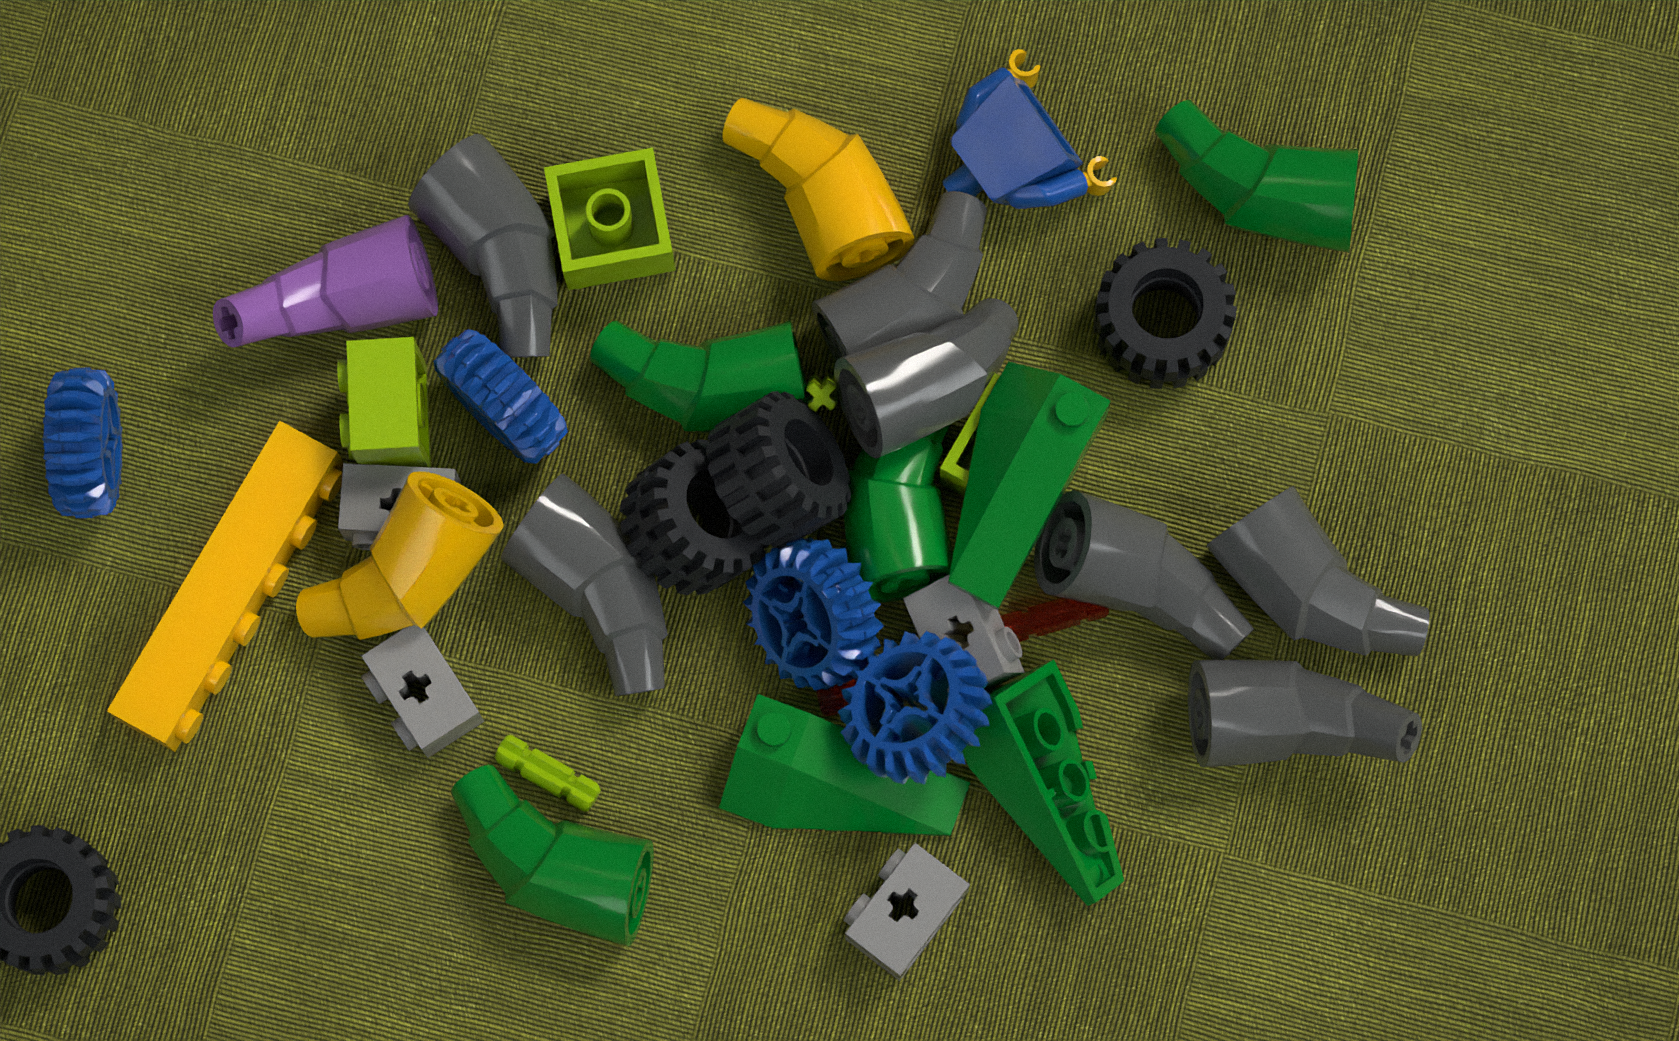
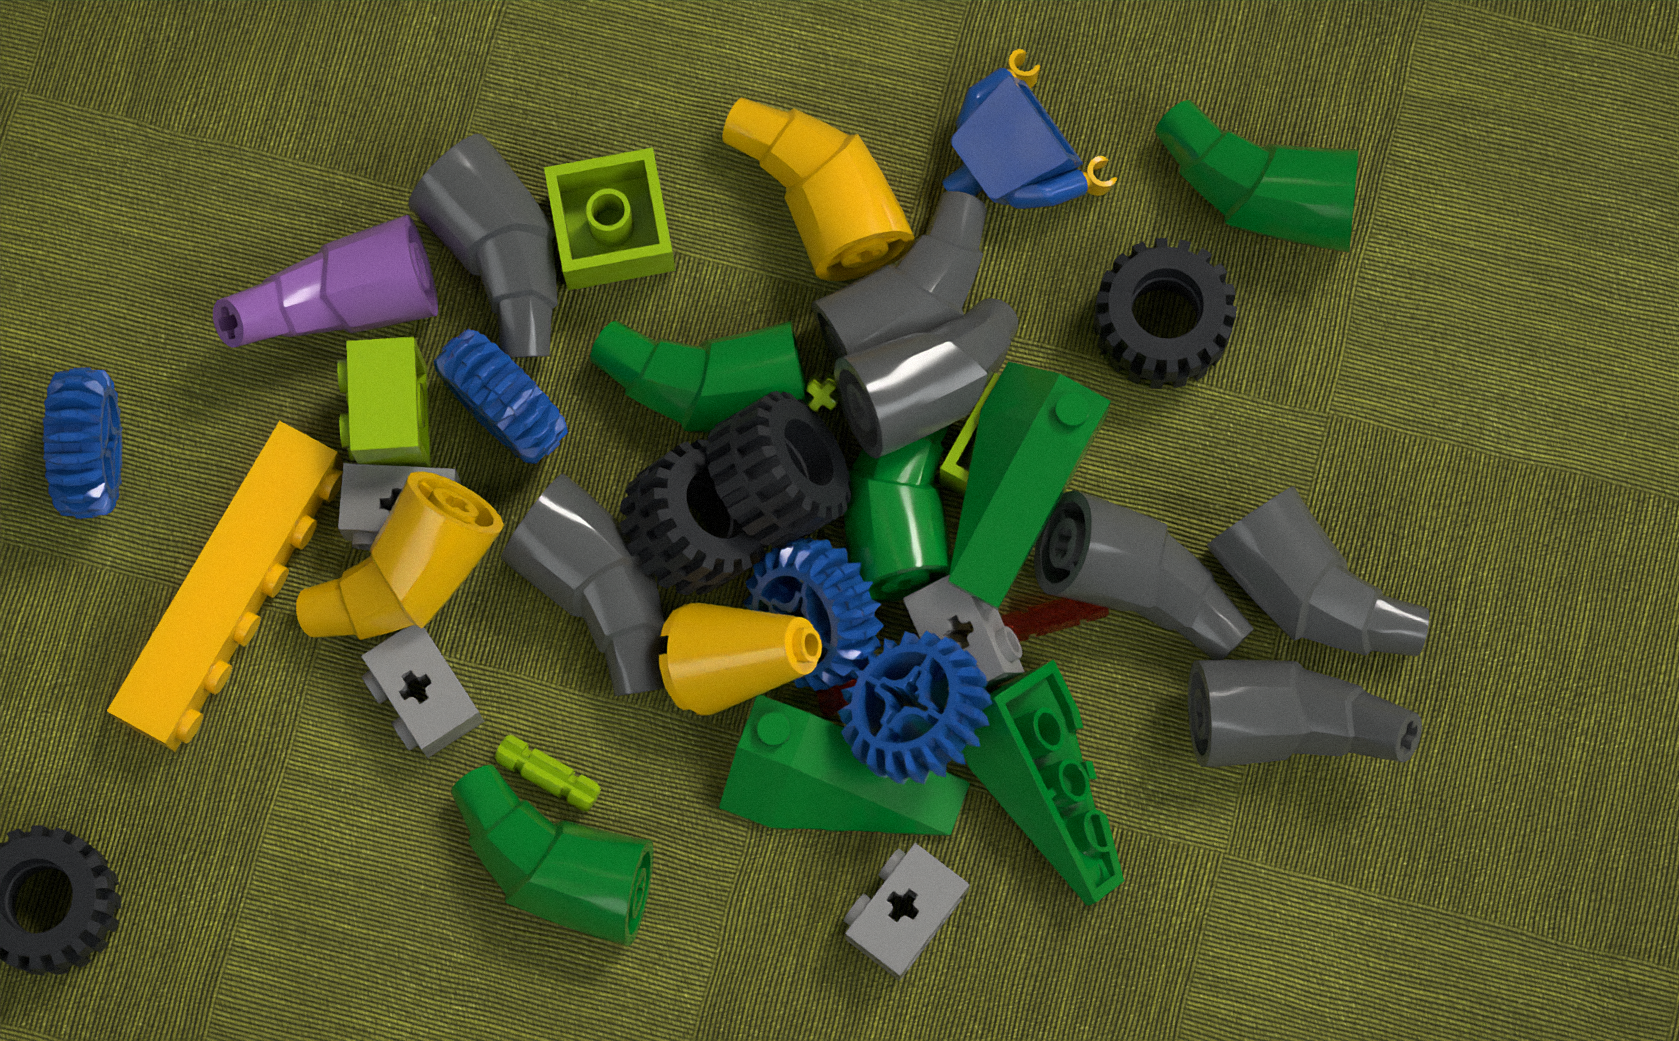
(732, 655): none -> yellow cone

